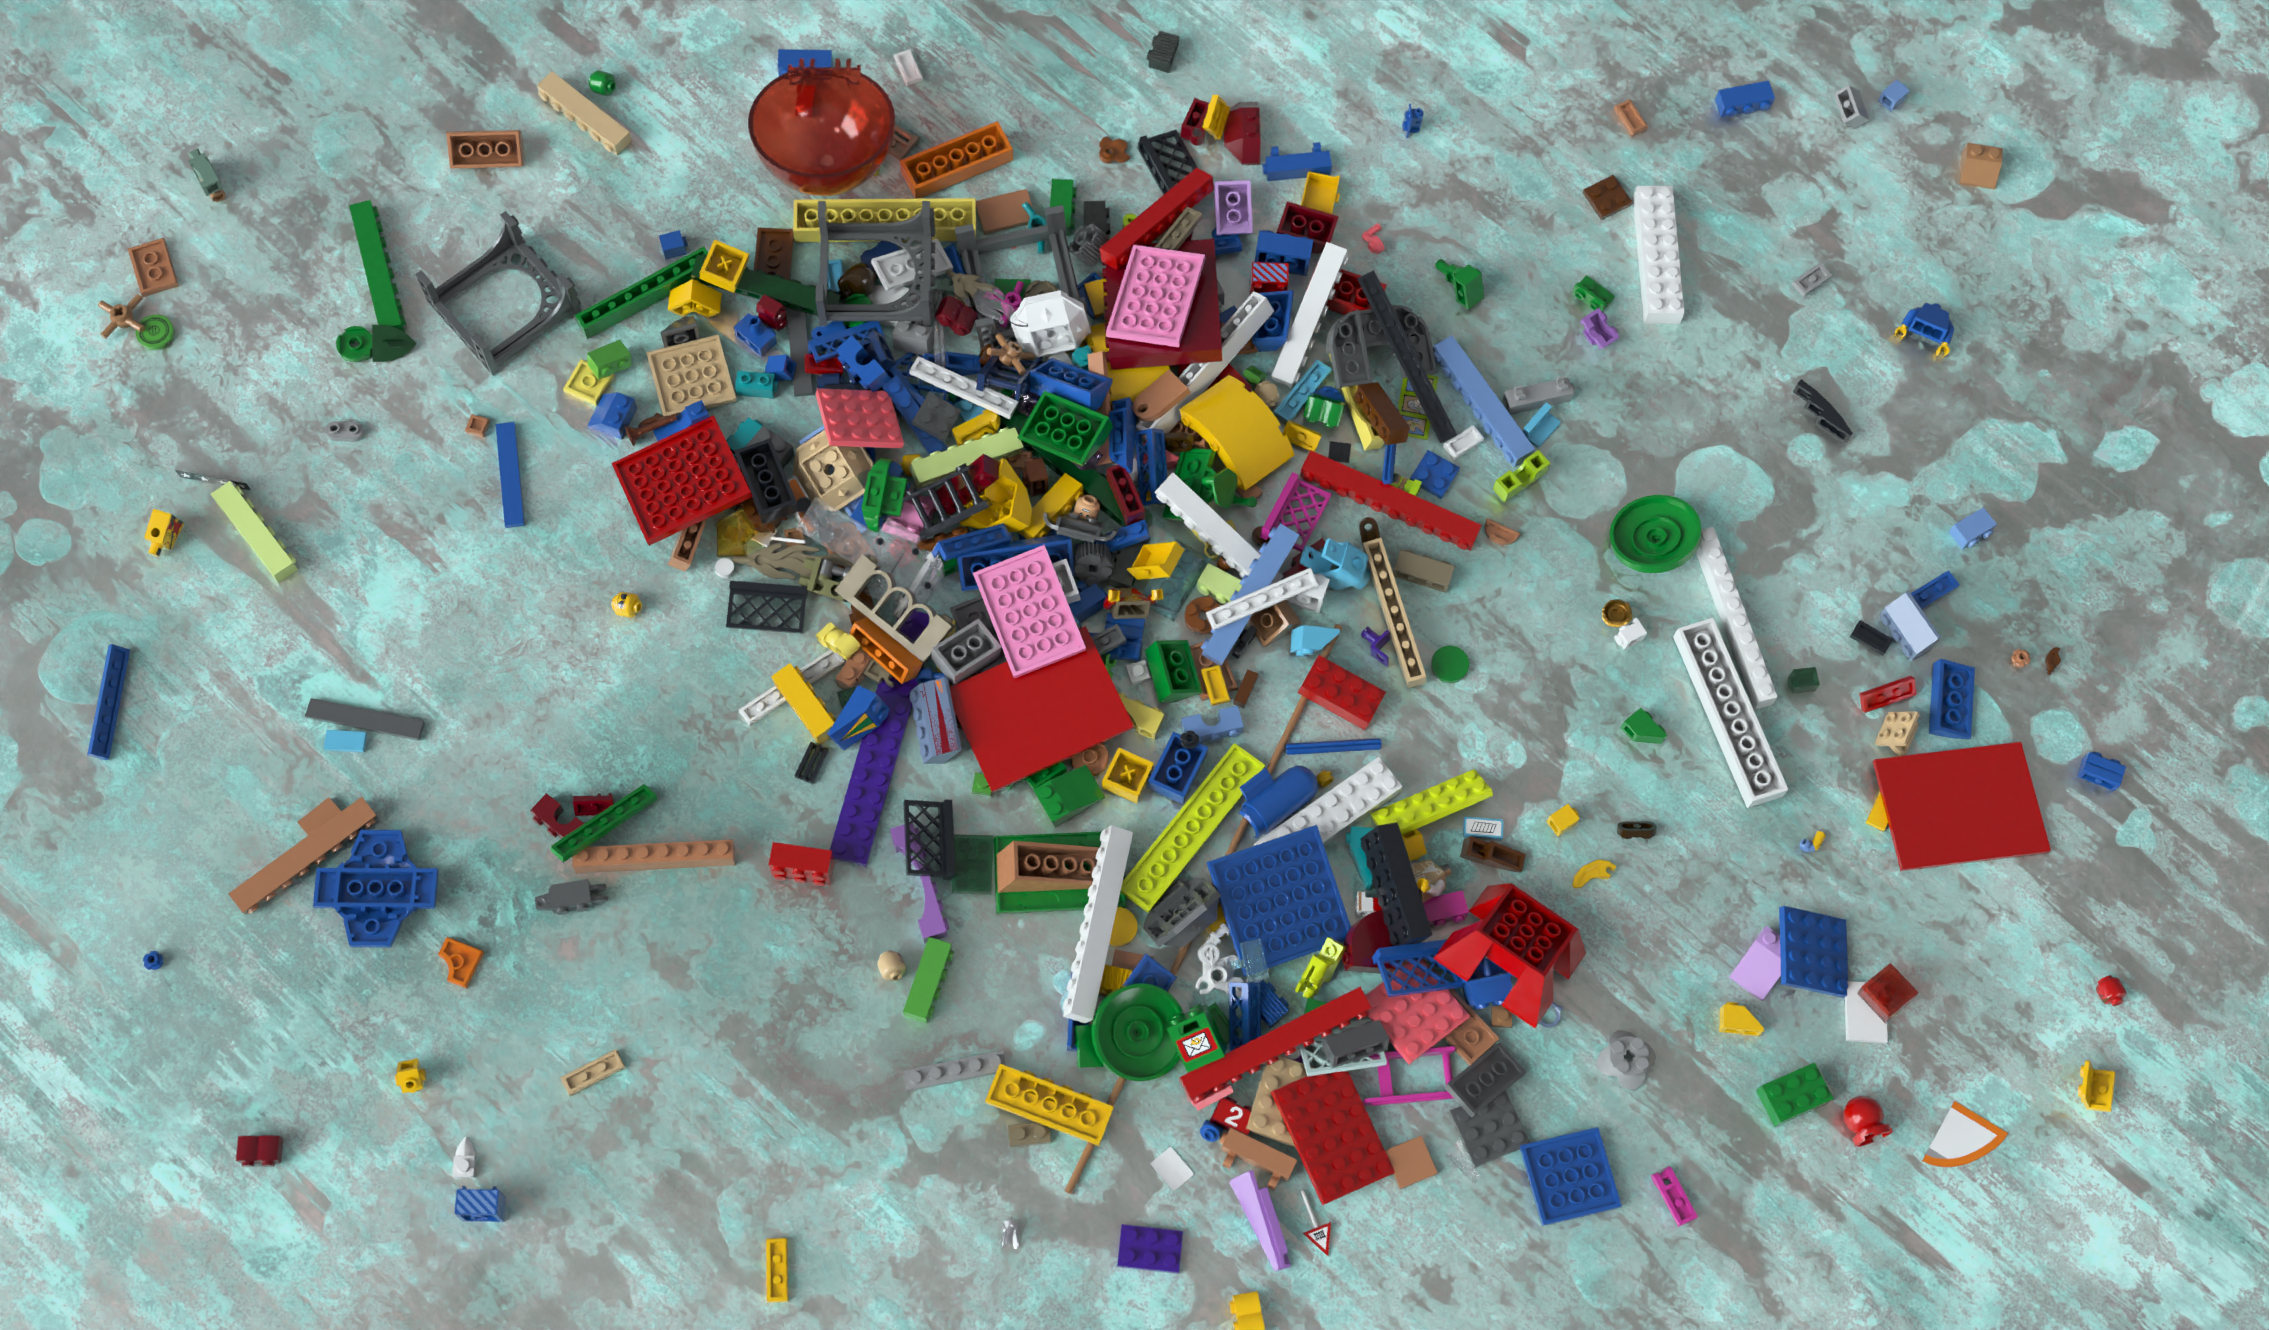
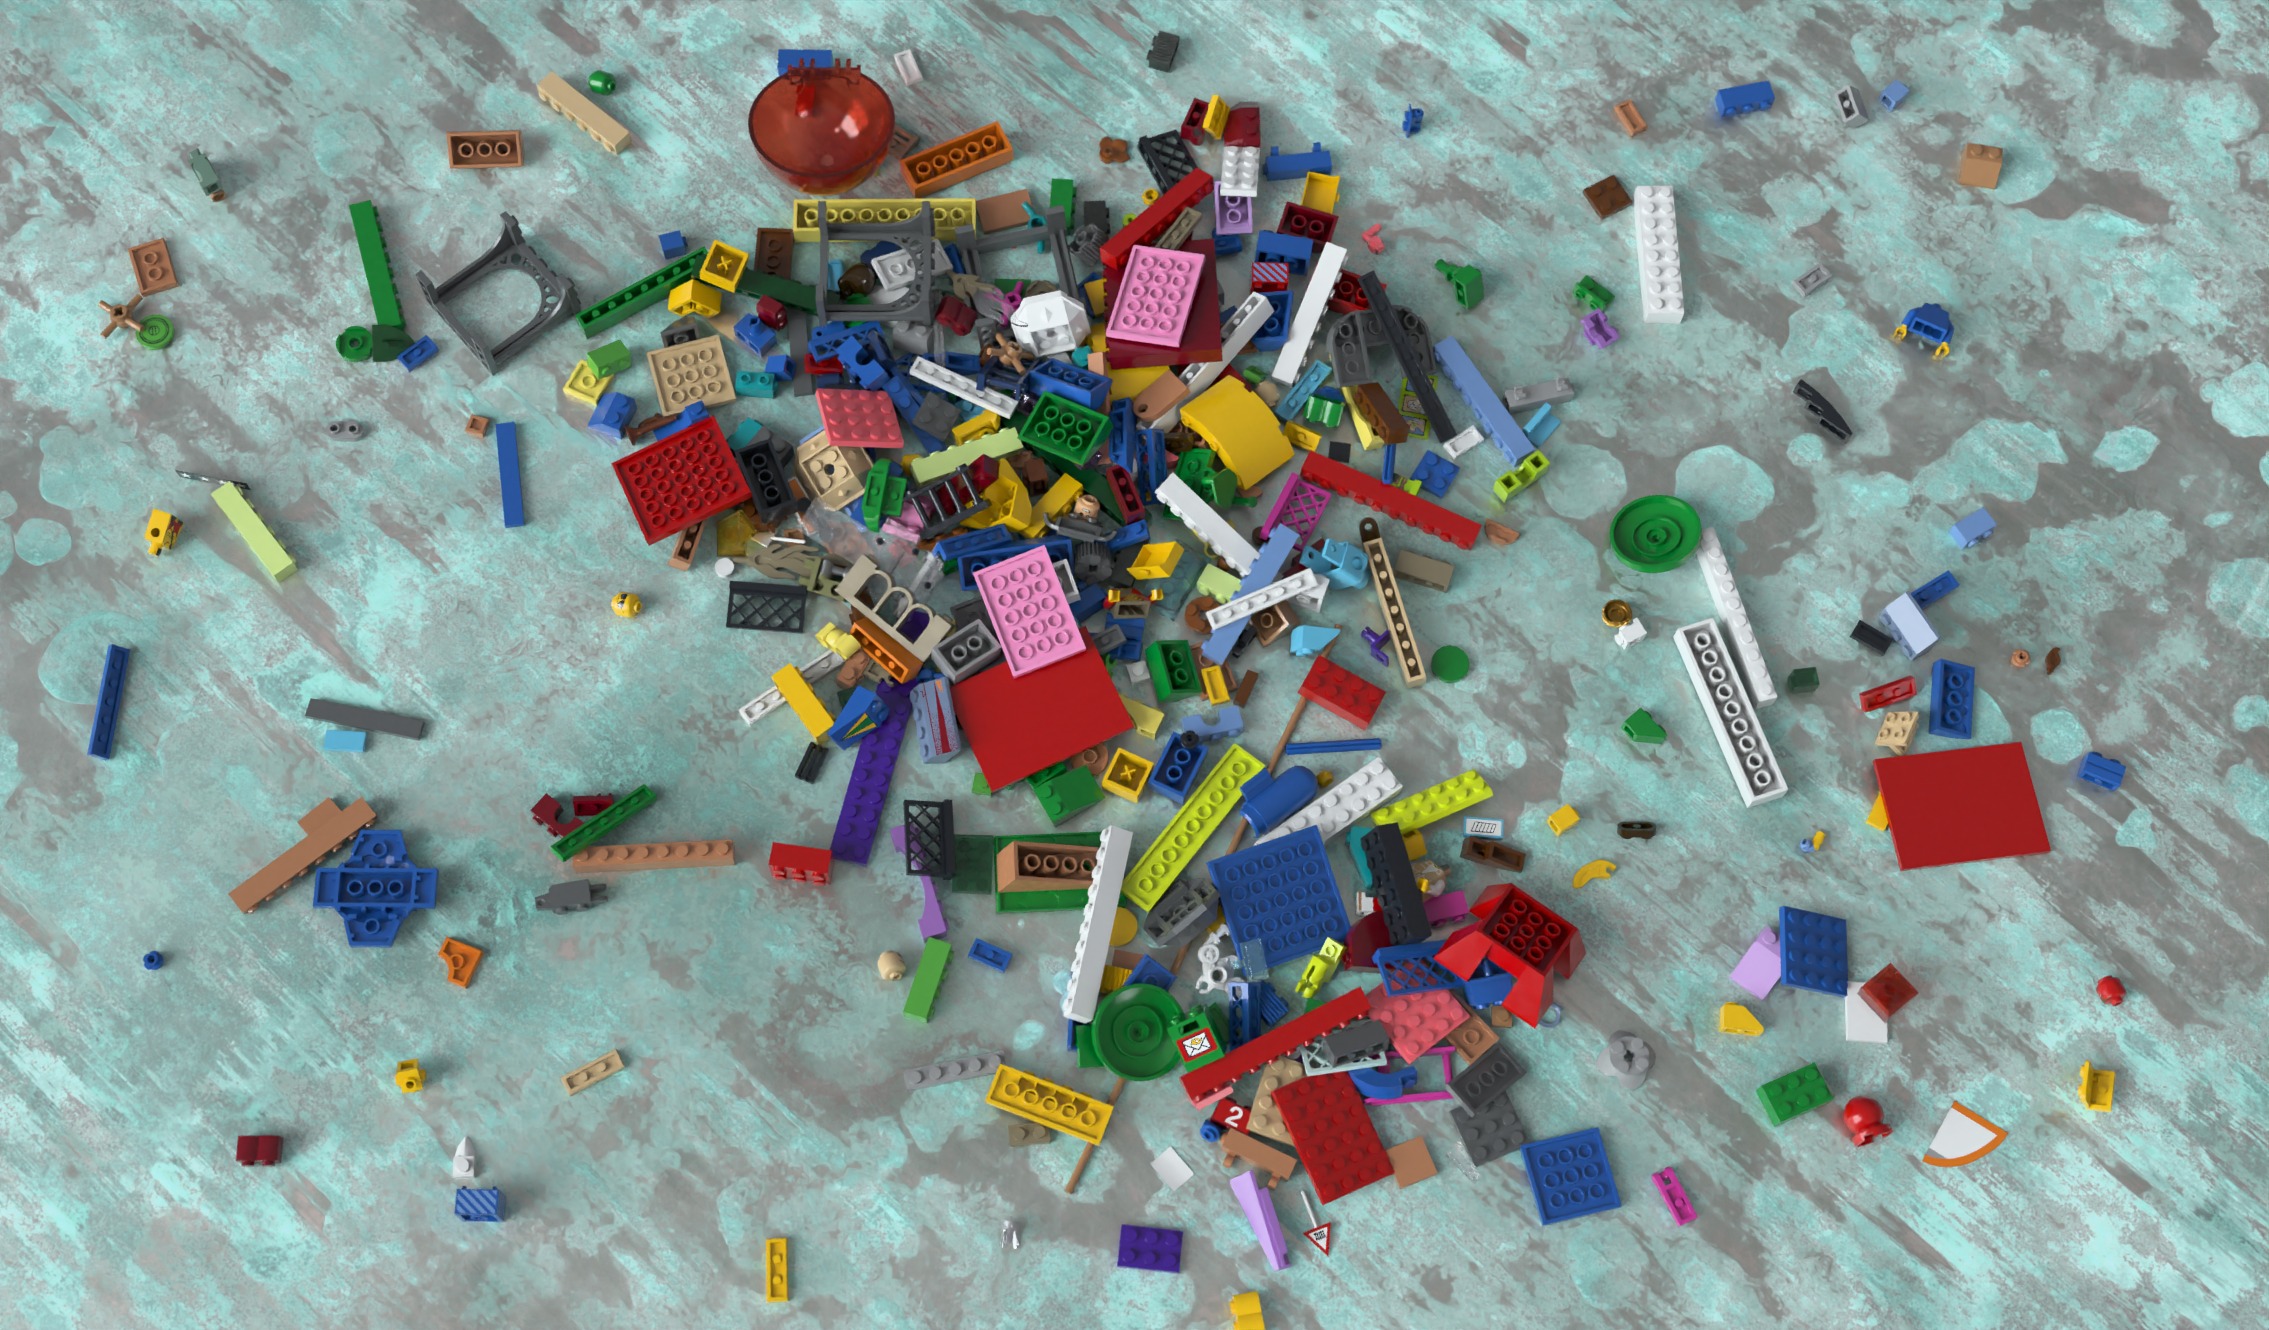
(418, 353): none -> blue plate
(990, 955): none -> blue plate
(1150, 193): none -> yellow plate
(1240, 171): none -> white plate
(1383, 1085): none -> blue arch

